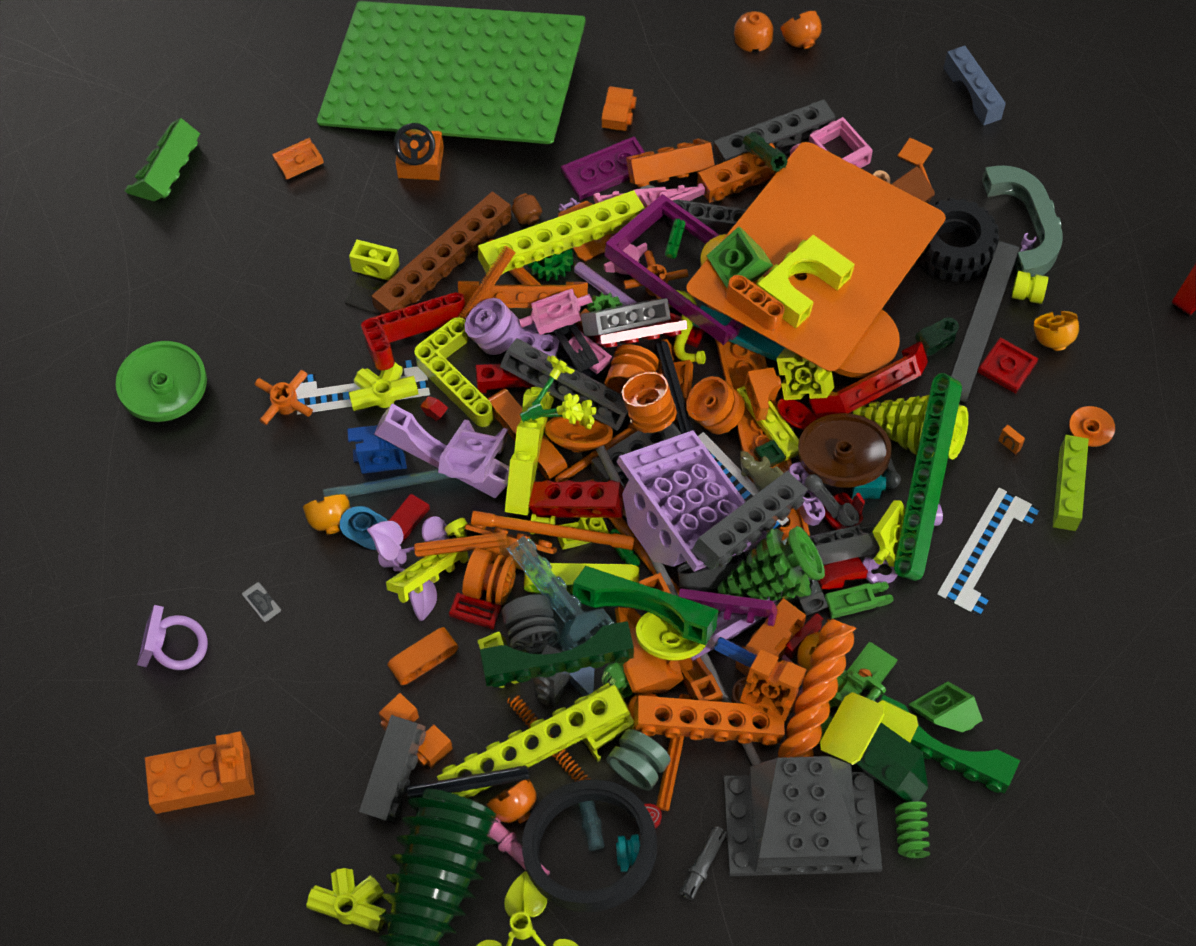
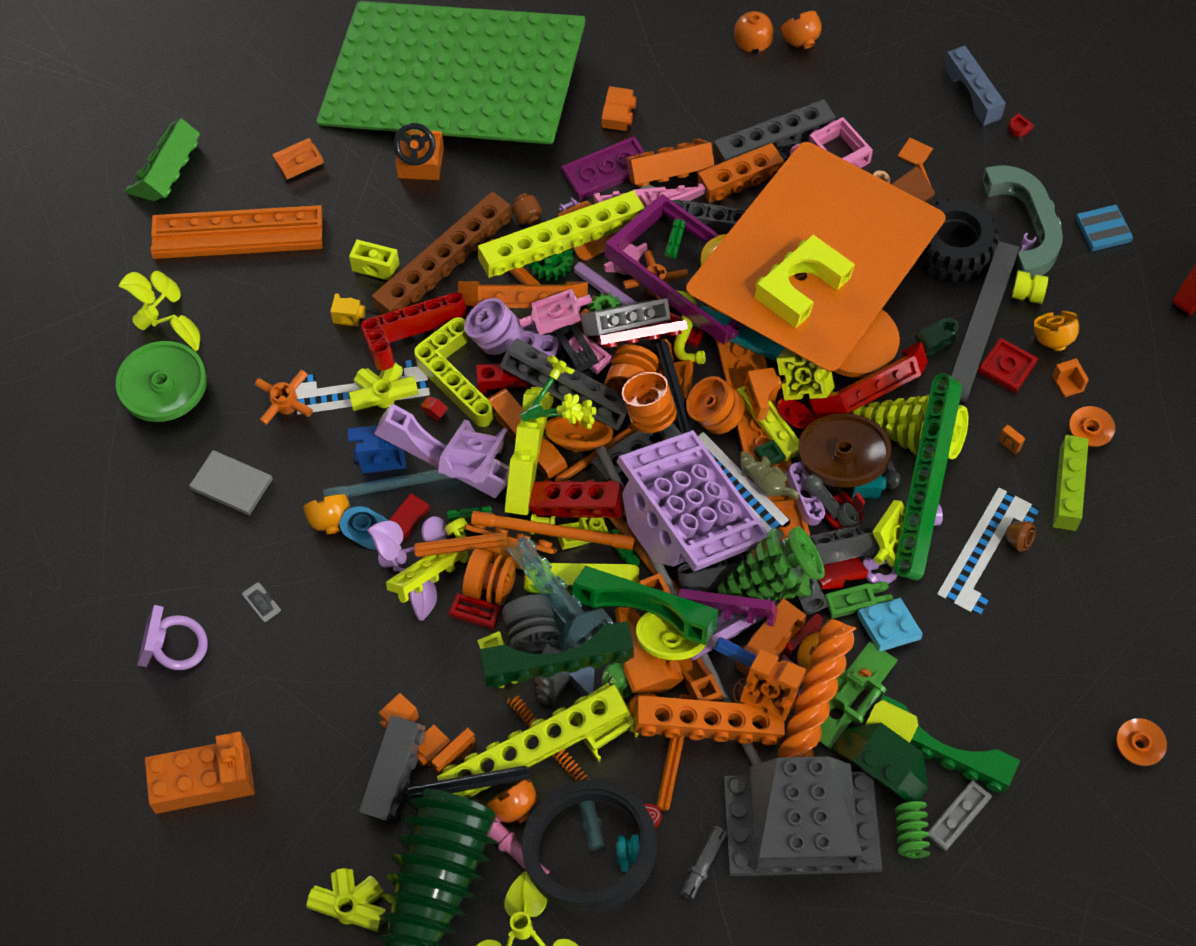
(148, 315): none -> neon yellow plant
(231, 482): none -> light grey tile
(237, 232): none -> orange plate
(347, 311): none -> yellow brick
(423, 656): orange beam -> none
(455, 751): none -> orange plate
(466, 513): none -> green axle
(489, 281): orange axle -> none
(638, 759): sand green wheel -> none
(739, 256): bright green slope -> none
(749, 521): dark grey brick -> none
(755, 302): orange beam -> none
(771, 156): dark green axle -> none
(852, 728): neon yellow piece -> none
(889, 624): none -> medium azure plate
(948, 707): bright green slope -> none
(958, 816): none -> light grey tile
(1019, 126): none -> red tile
(1021, 535): none -> dark orange cone
(1070, 377): none -> orange panel
(1104, 228): none -> dark azure tile
(1148, 735): none -> orange dish

